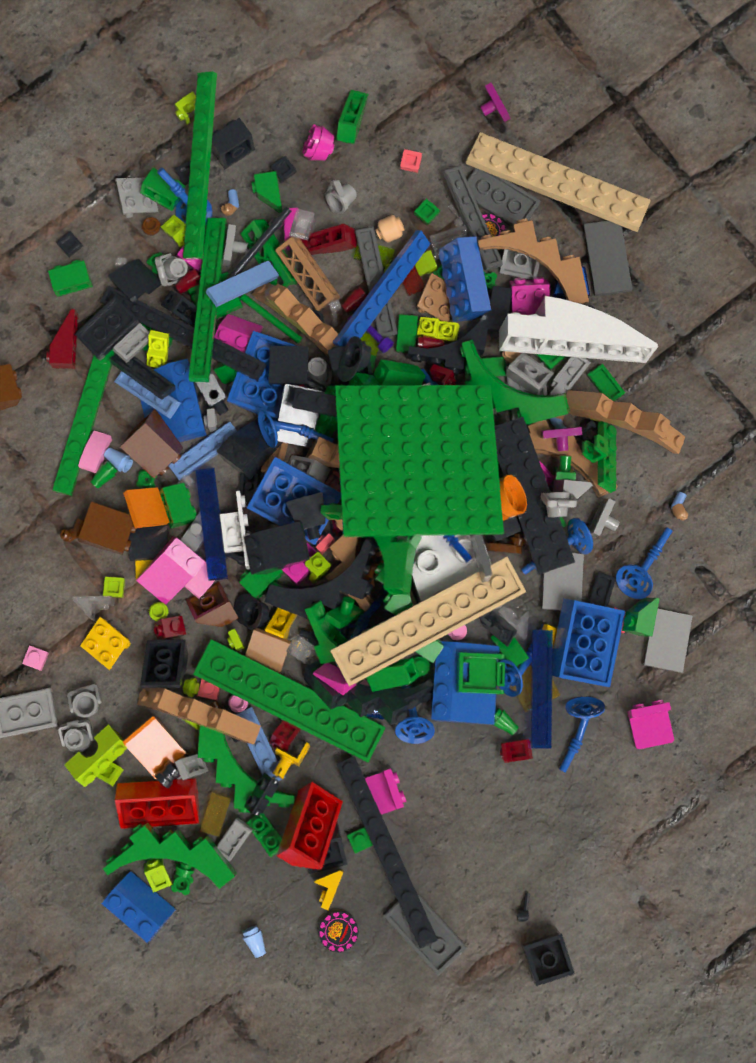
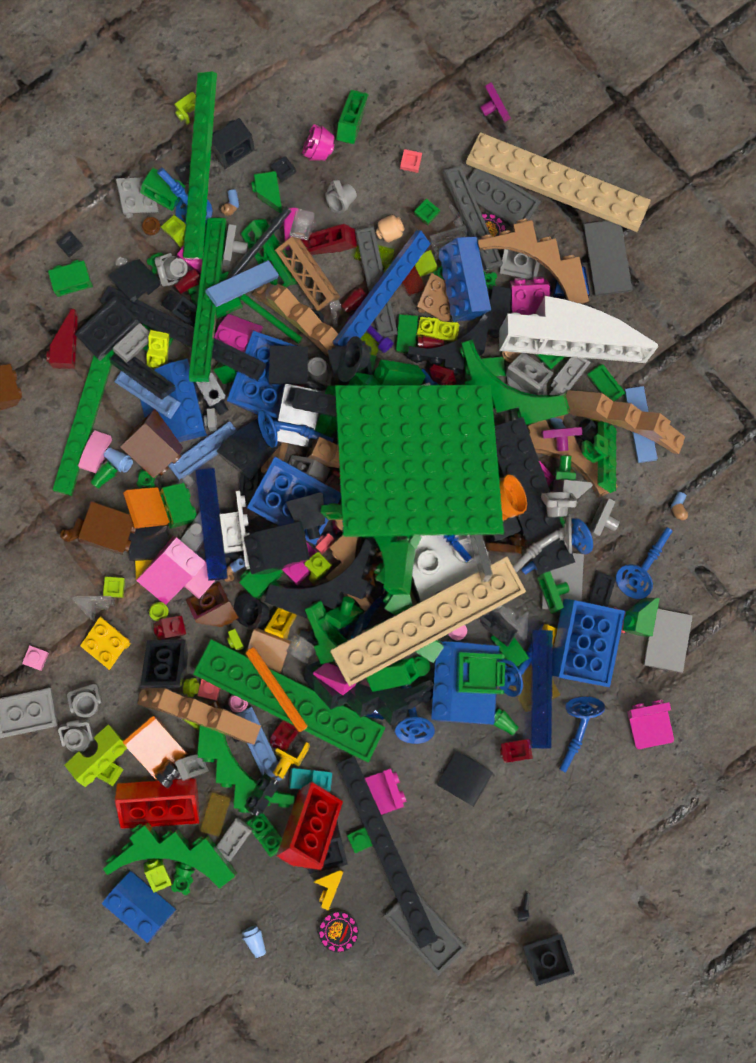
(234, 567): none -> arm
(276, 689): none -> orange axle
(301, 777): none -> teal slope
(465, 778): none -> black slope
(552, 592): none -> green tile
(563, 533): none -> light grey dish
(644, 447): none -> medium blue tile

